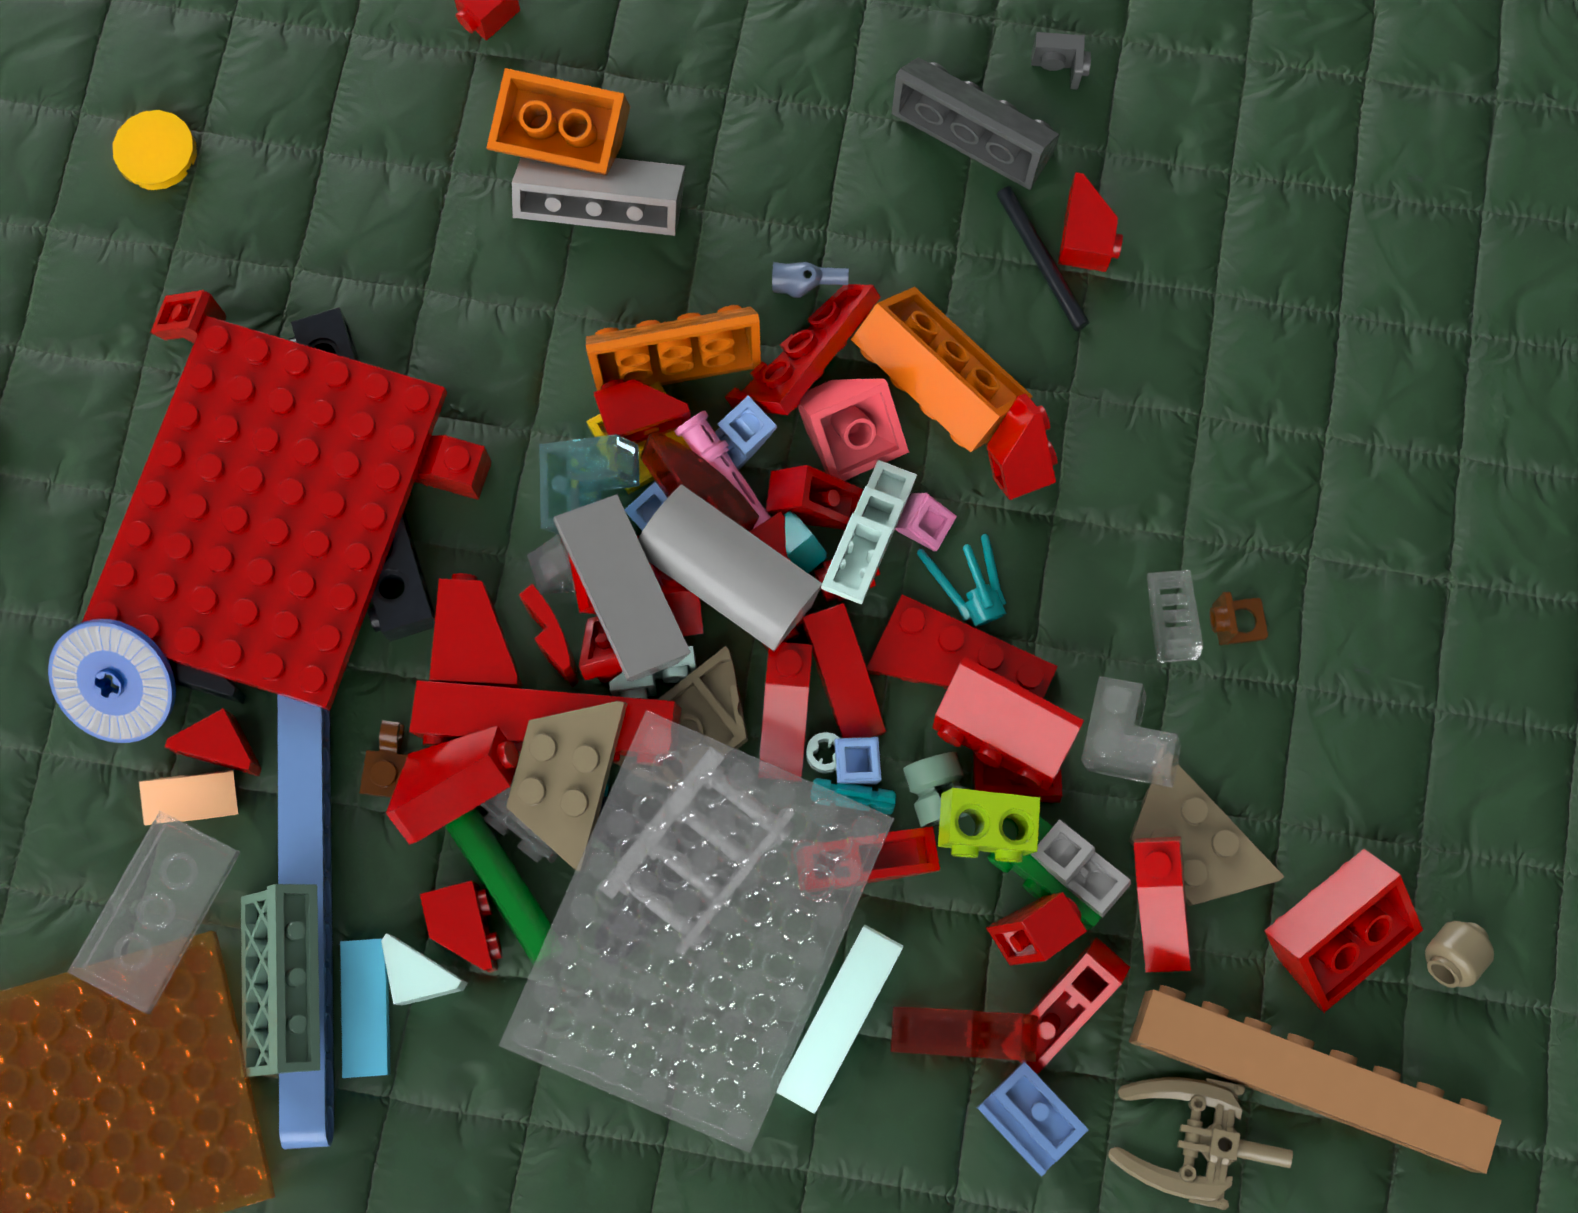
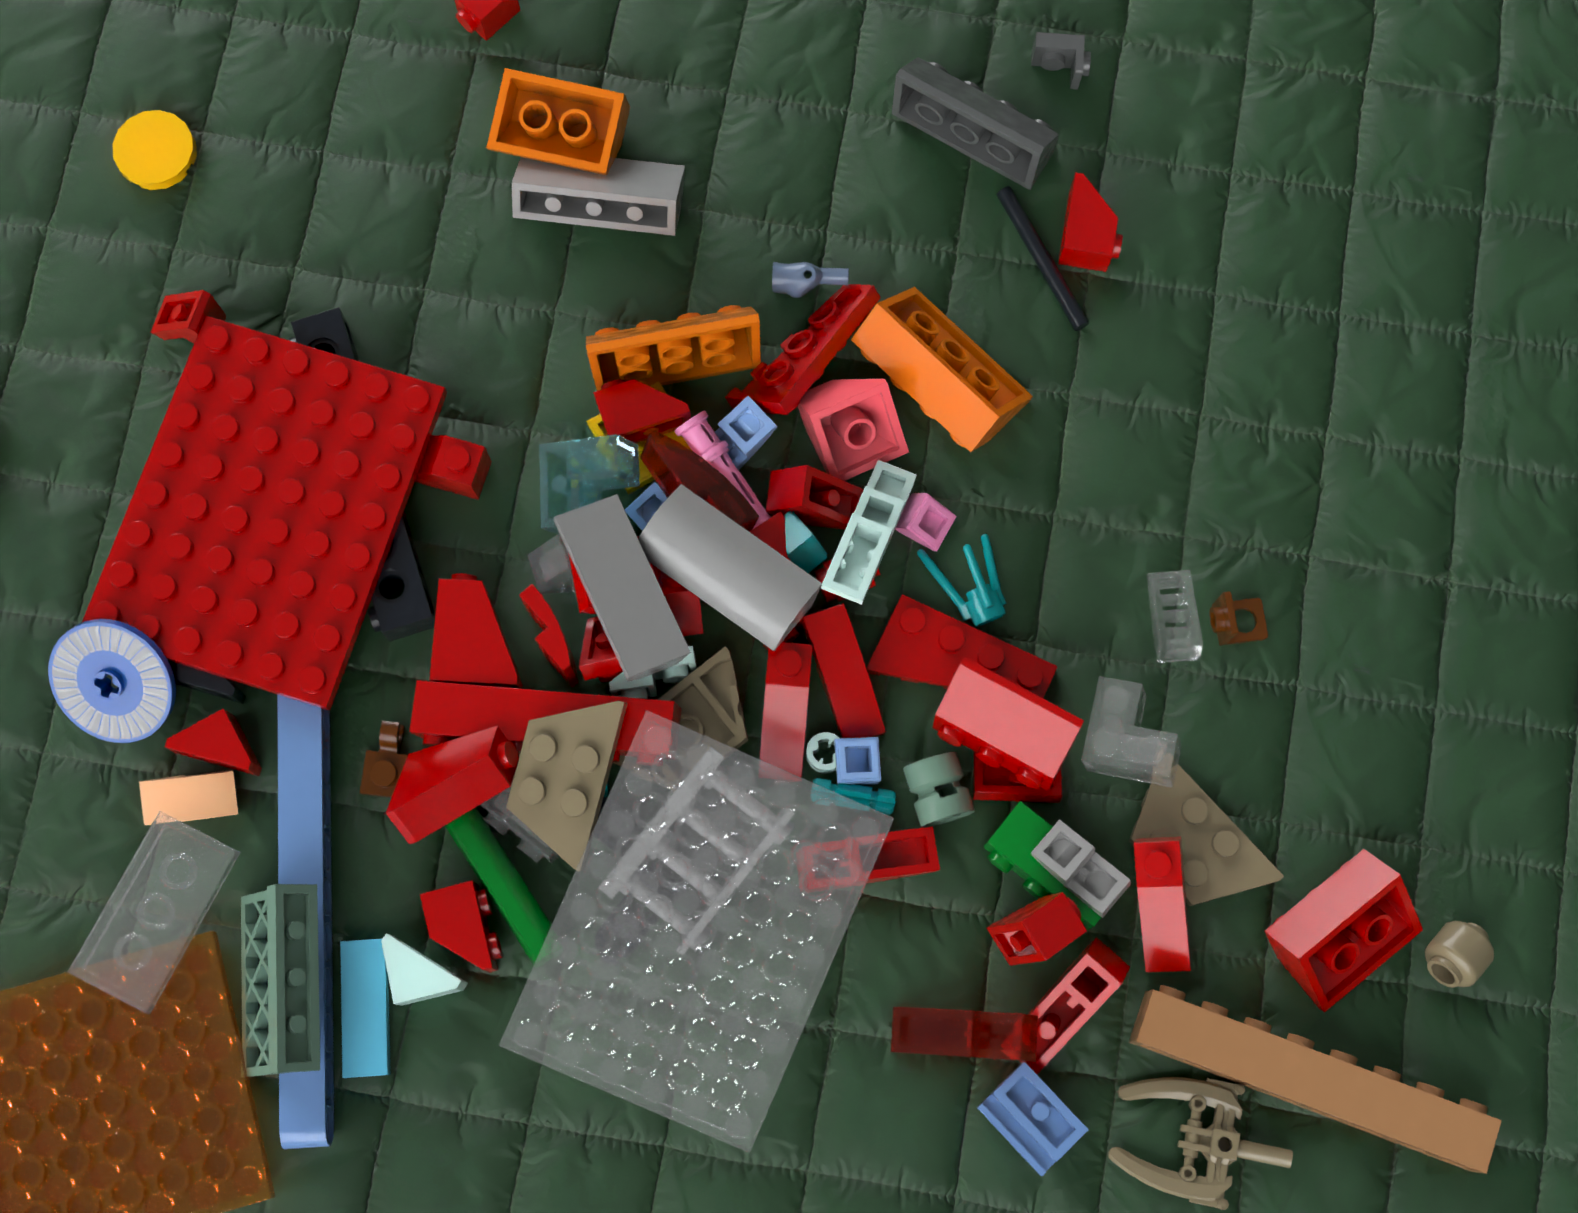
(839, 1019): light aqua slope -> none
(988, 813): lime brick -> none
(1020, 450): red slope -> none

